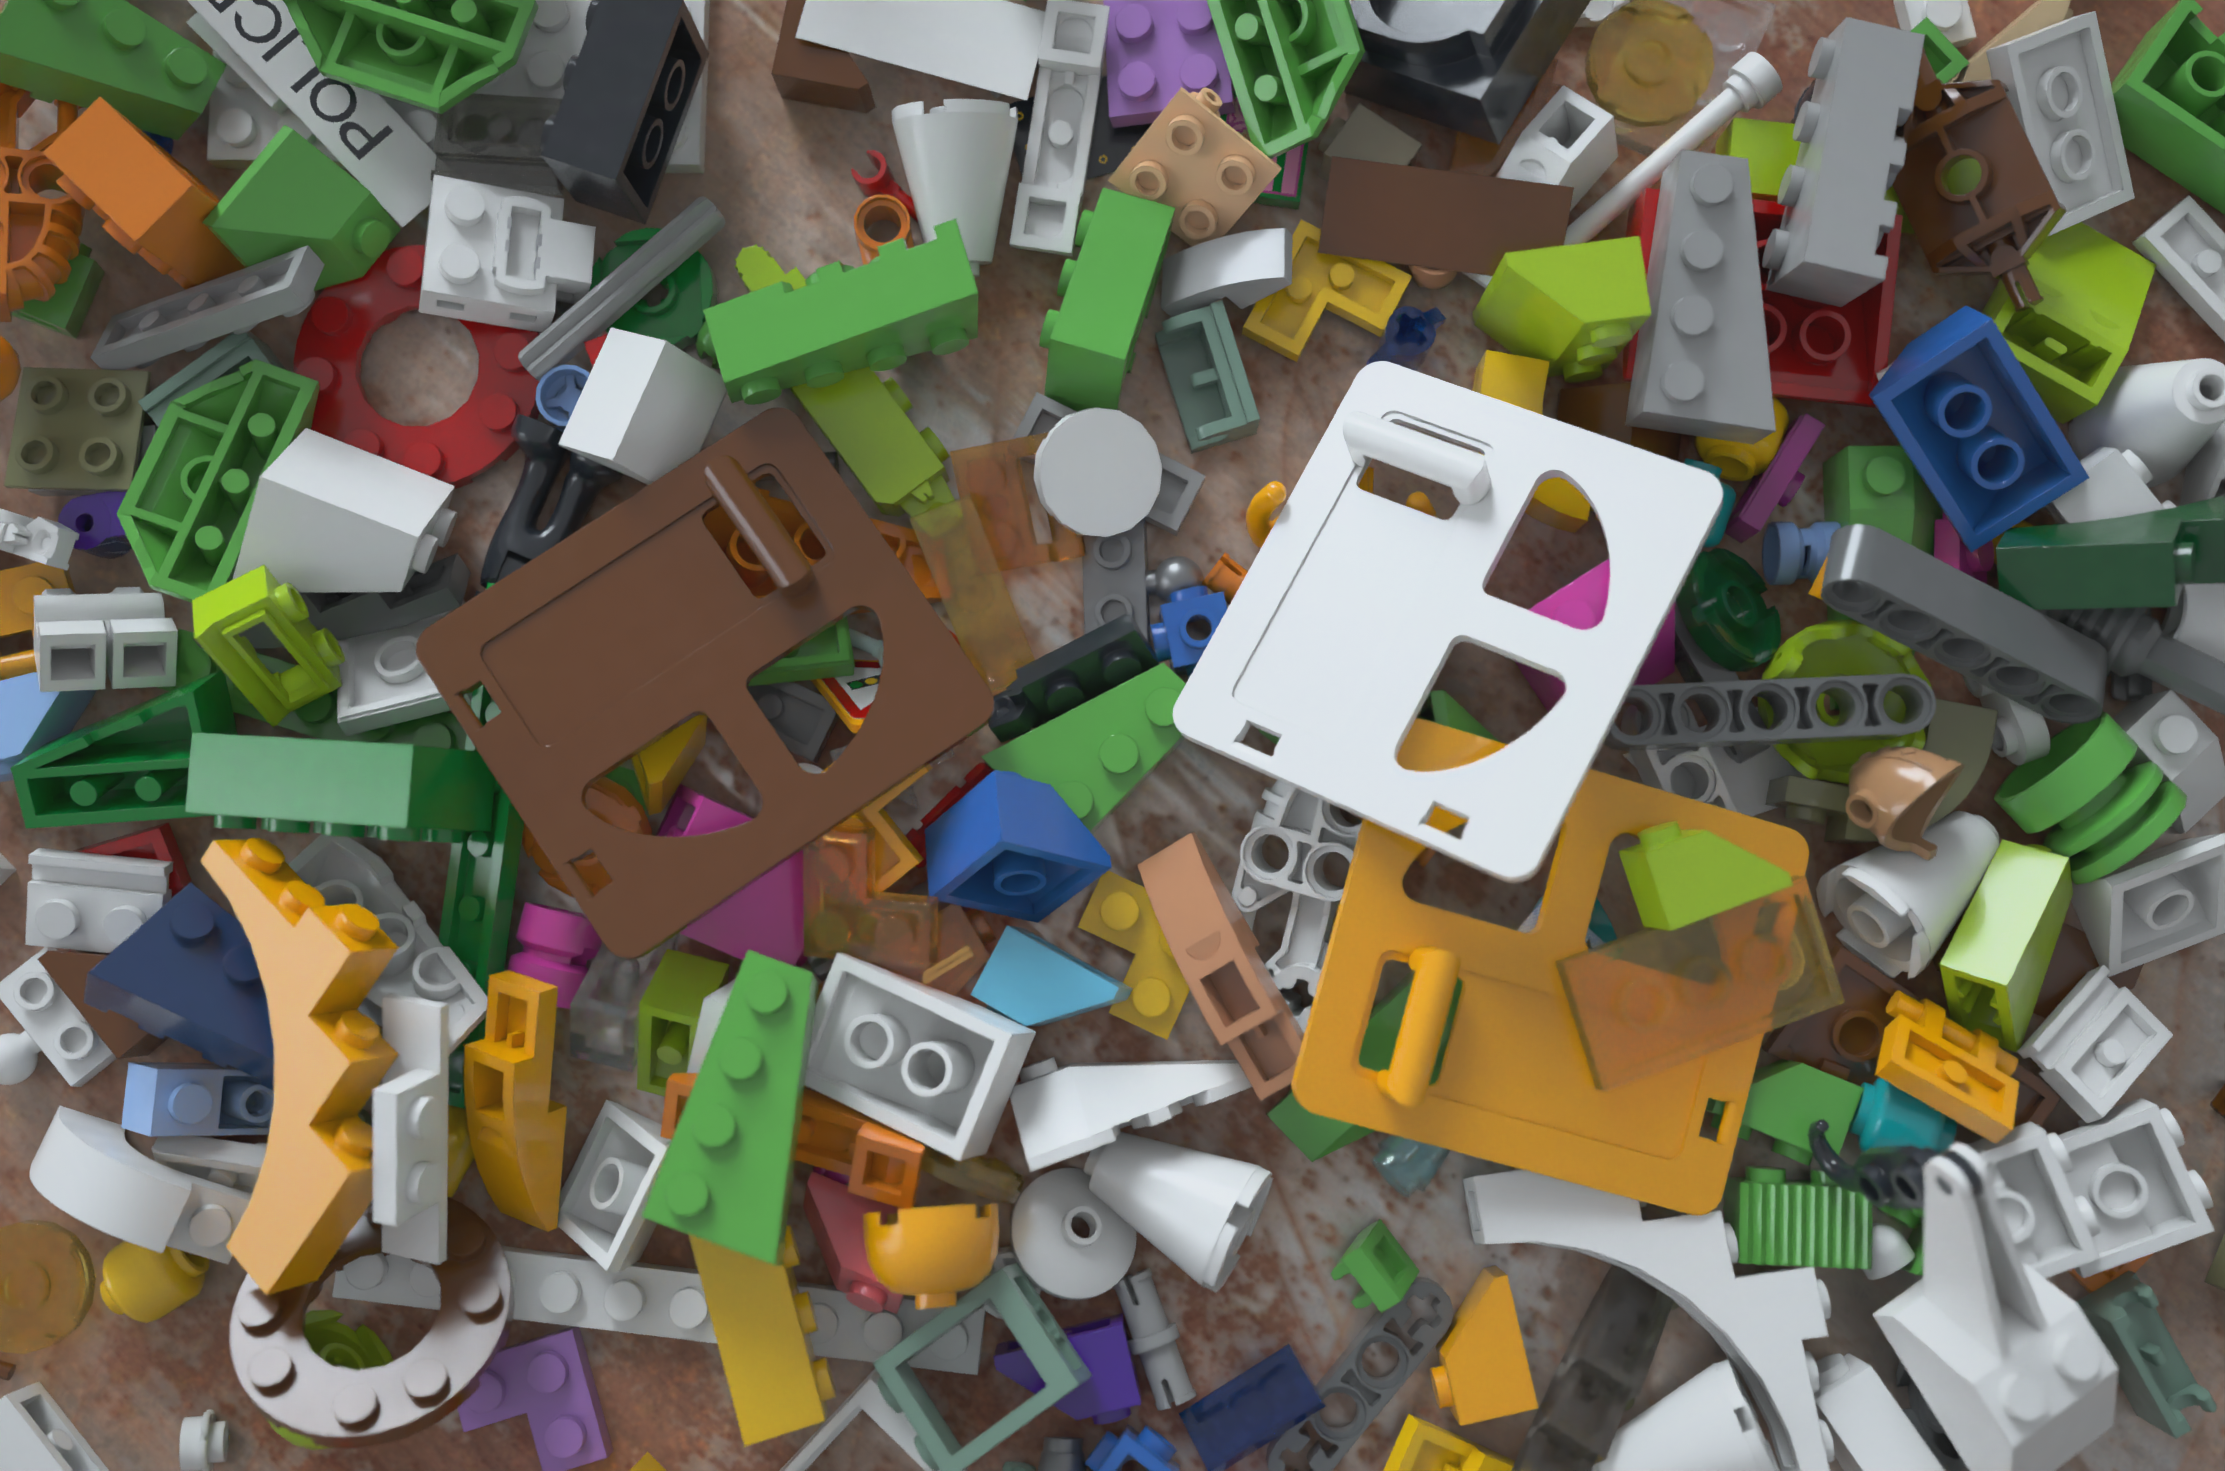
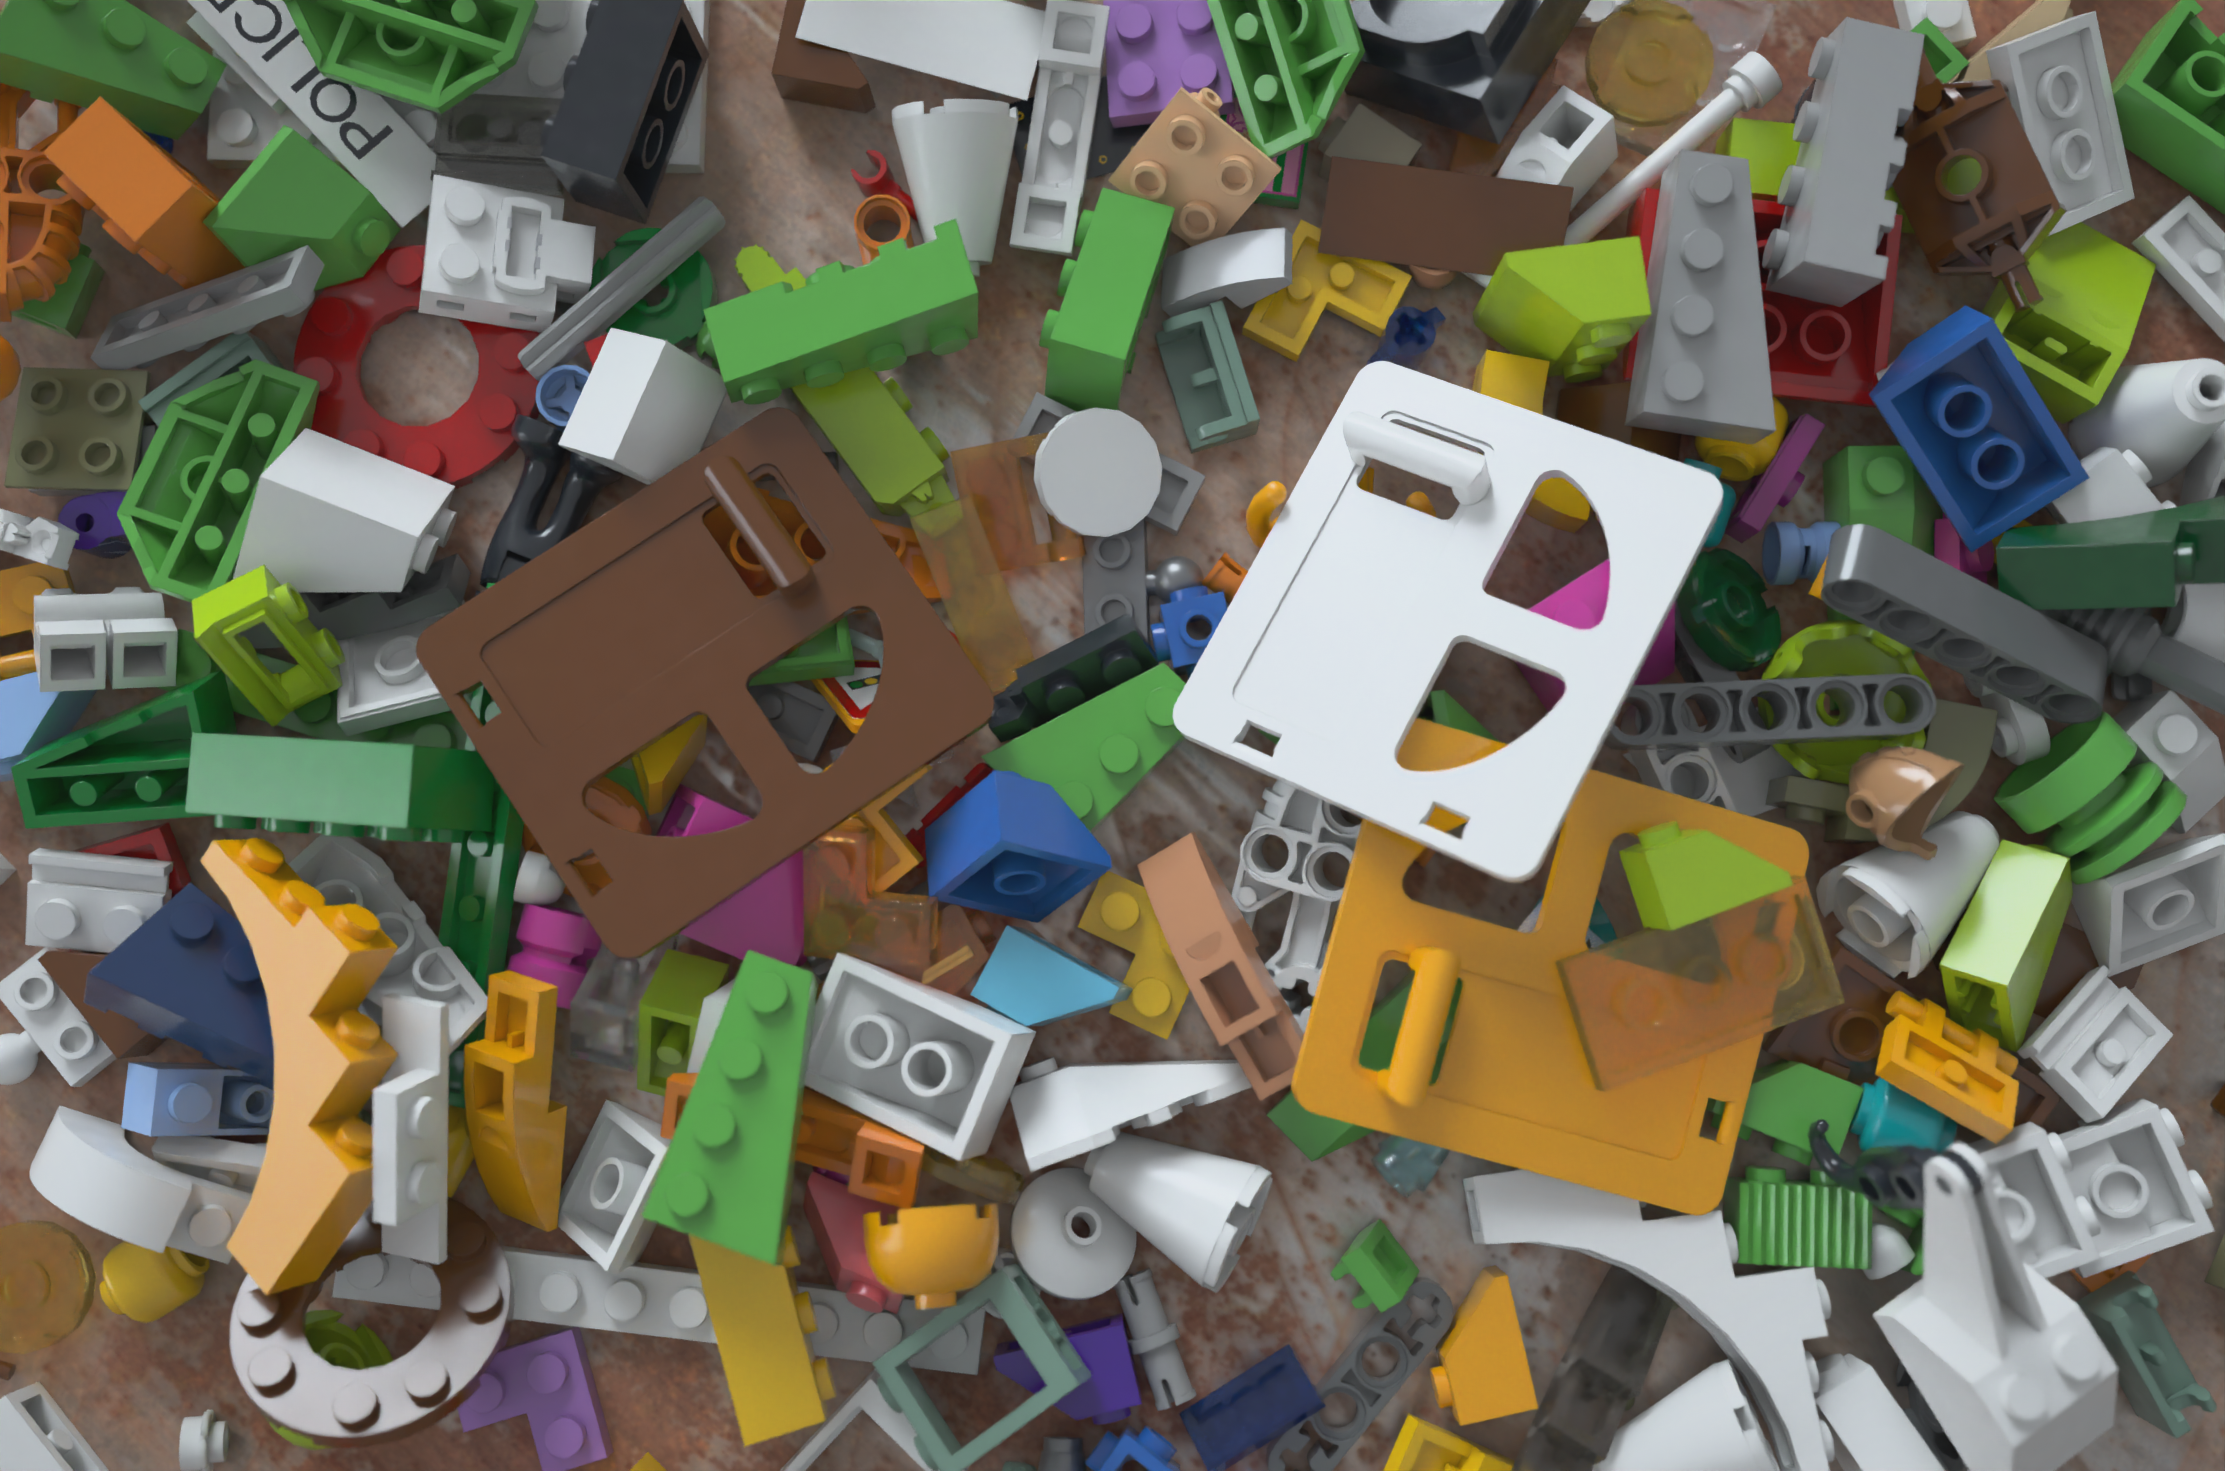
(538, 881): none -> white hinge

